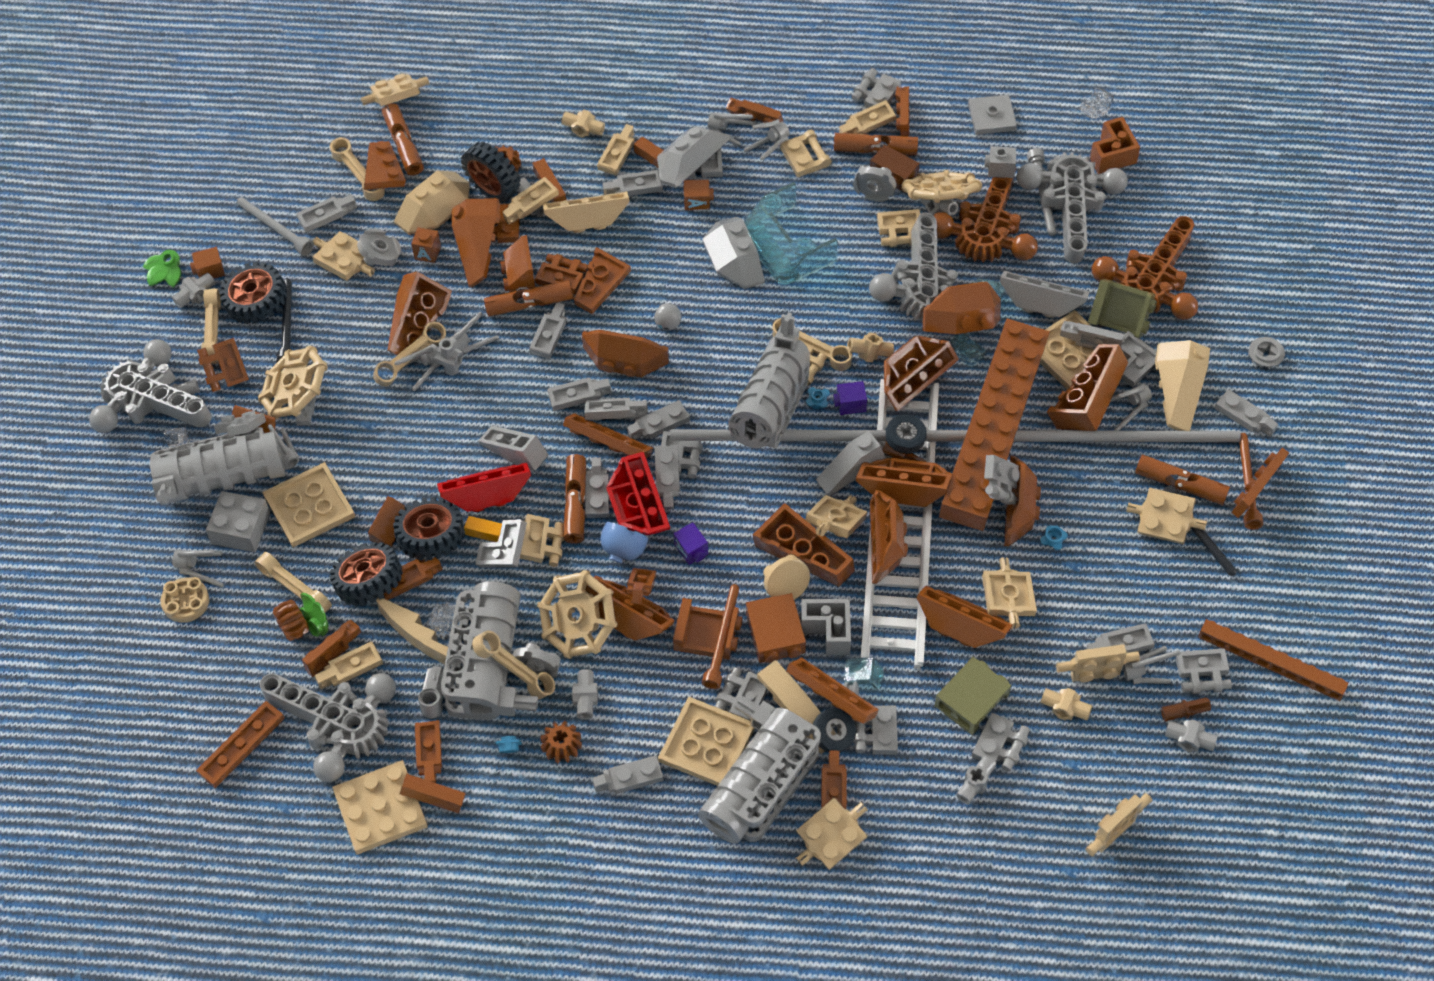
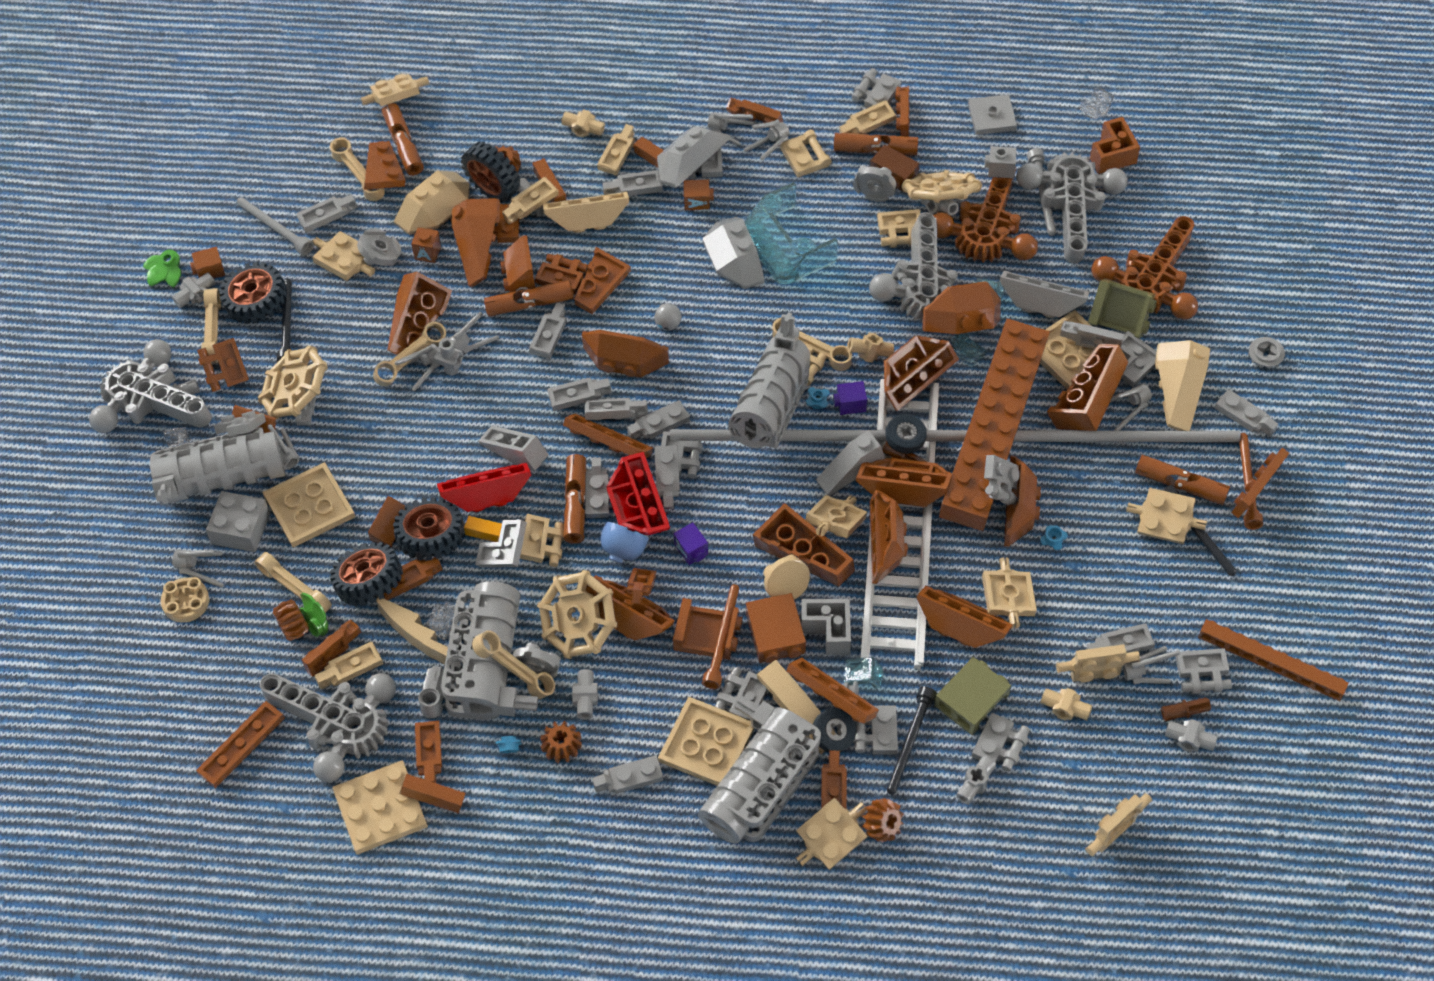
(883, 820): none -> dark orange gear
(926, 697): none -> black piece

